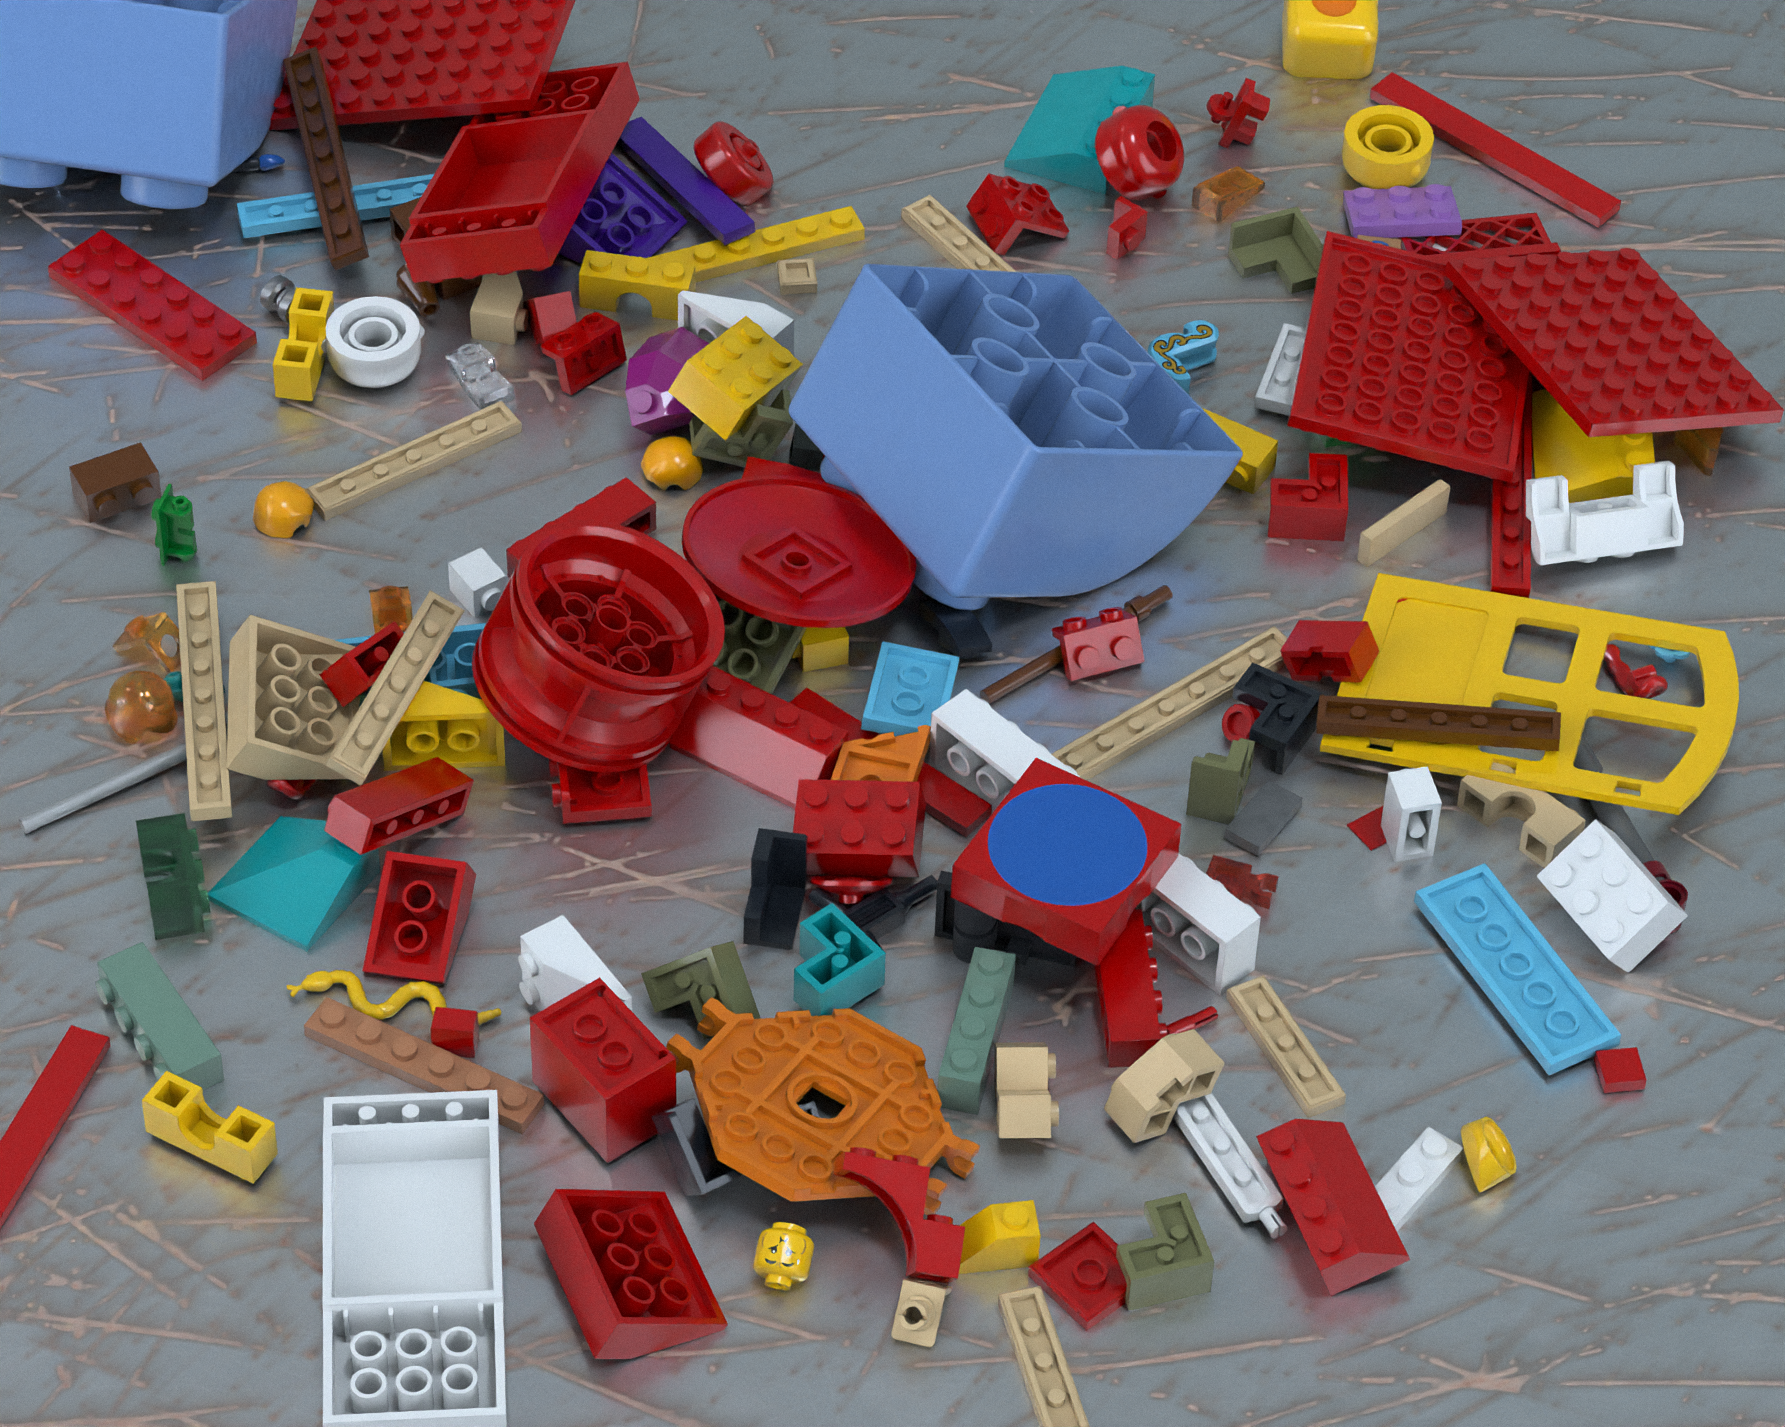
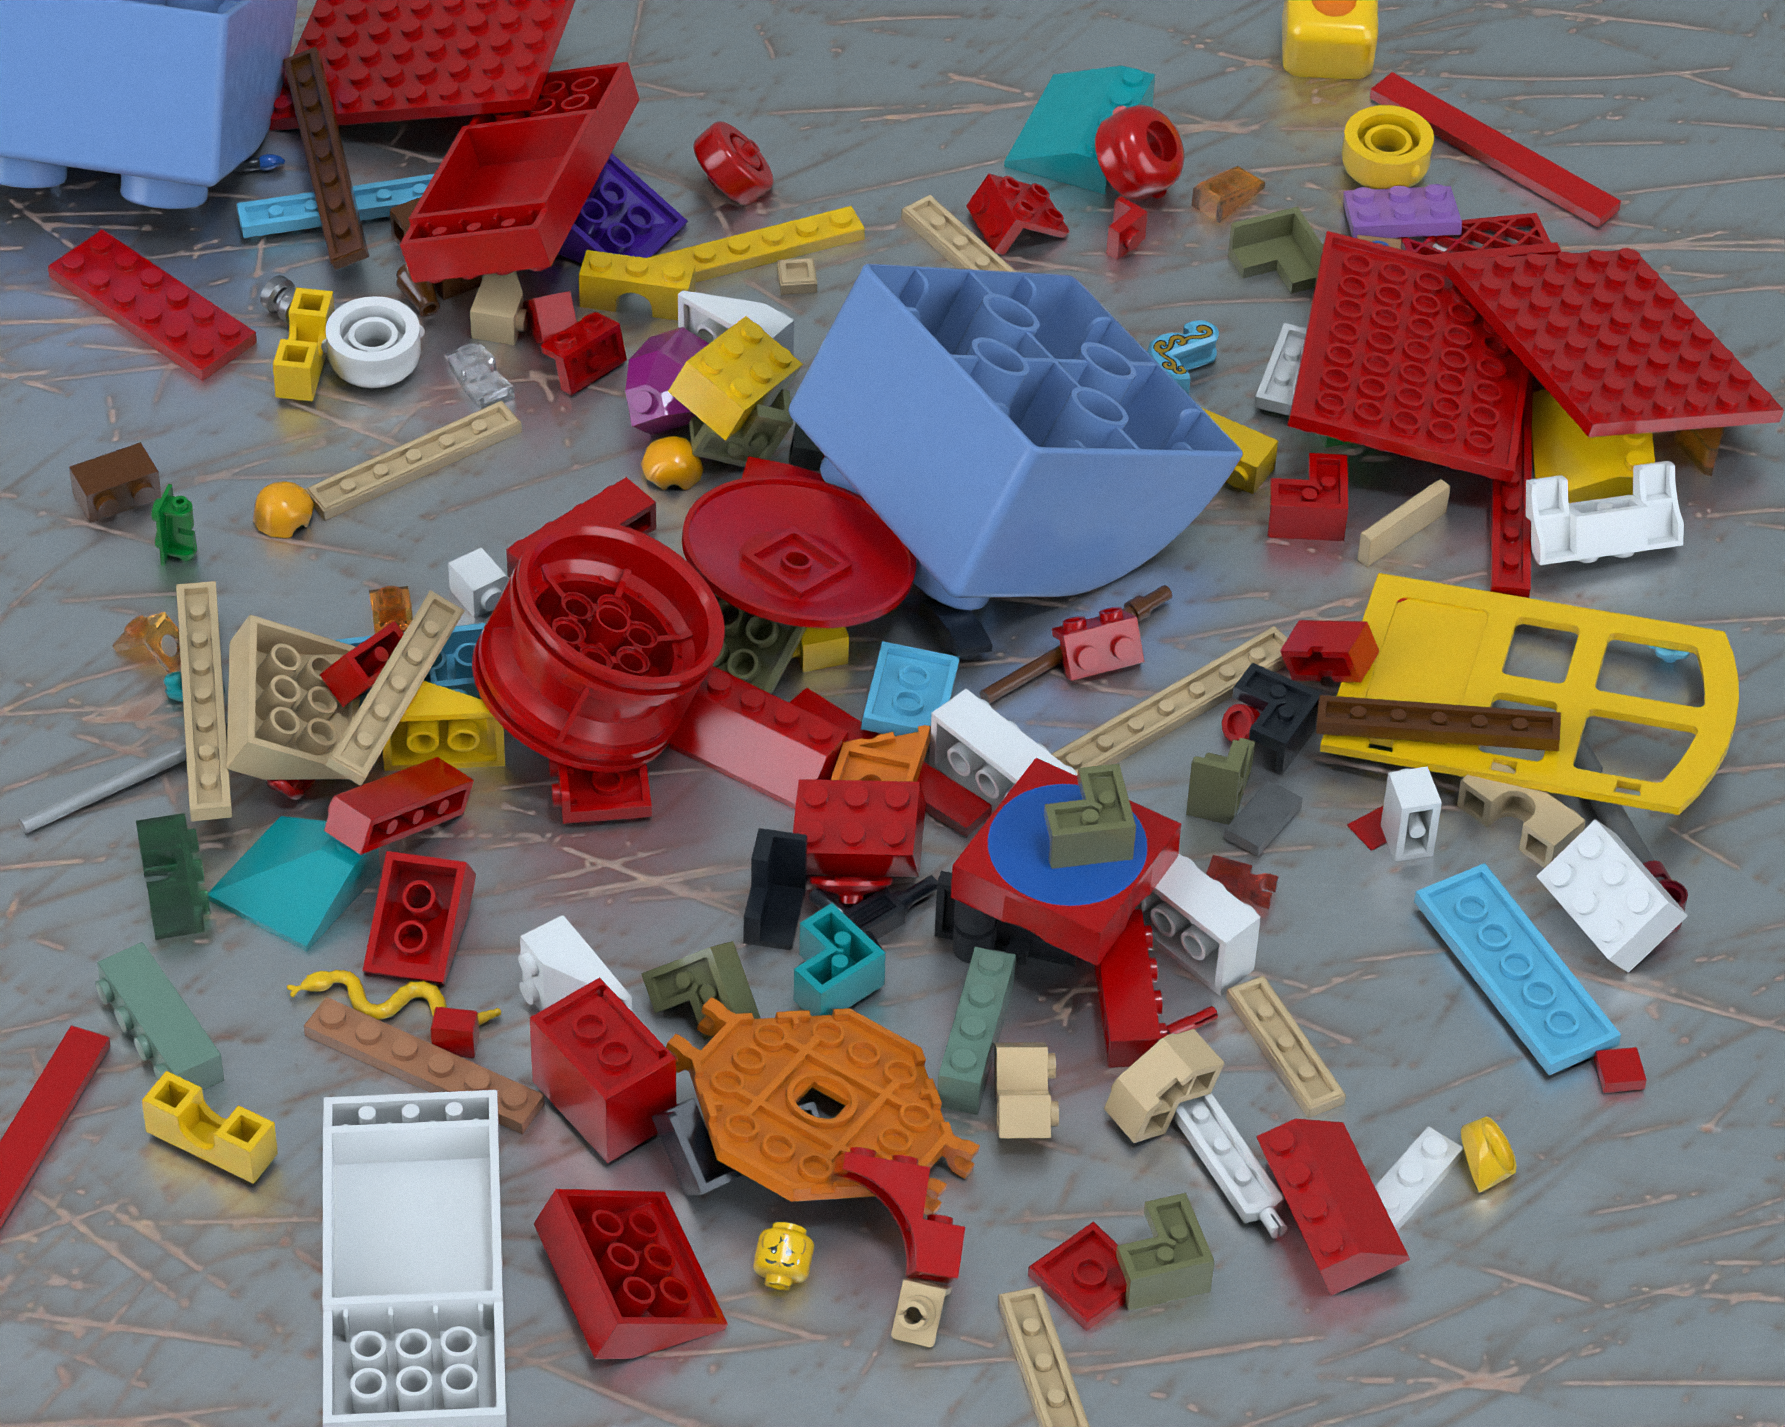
(140, 704): clear orange helmet -> none
(685, 182): dark purple tile -> none
(1001, 1238): yellow slope -> none
(1097, 826): none -> olive panel
(1233, 113): red hips -> none
(1639, 682): red piece -> none

